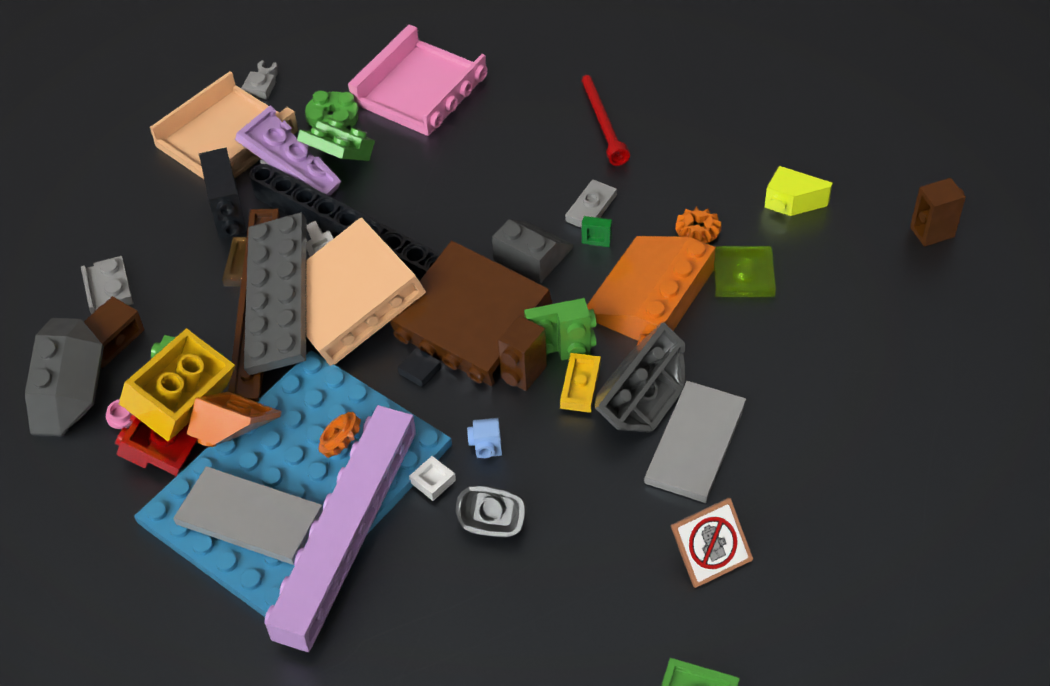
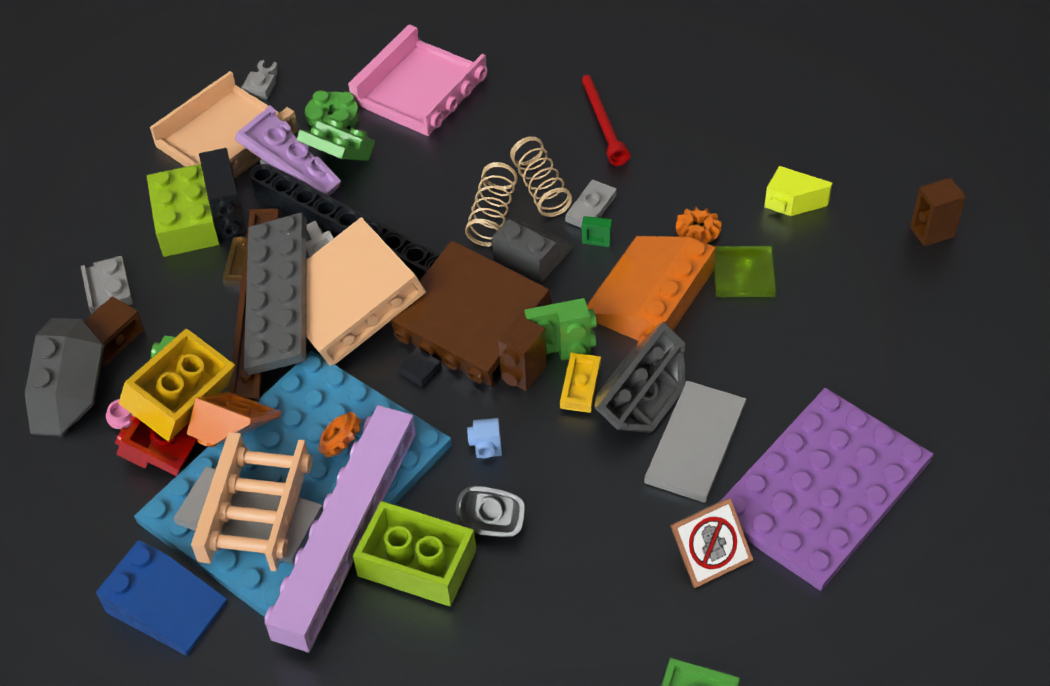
(160, 598): none -> blue slope
(181, 210): none -> lime brick
(227, 482): none -> light nougat fence
(415, 553): none -> lime brick
(432, 478): white plate -> none
(492, 224): none -> tan piece
(531, 162): none -> tan piece
(824, 487): none -> medium lavender plate

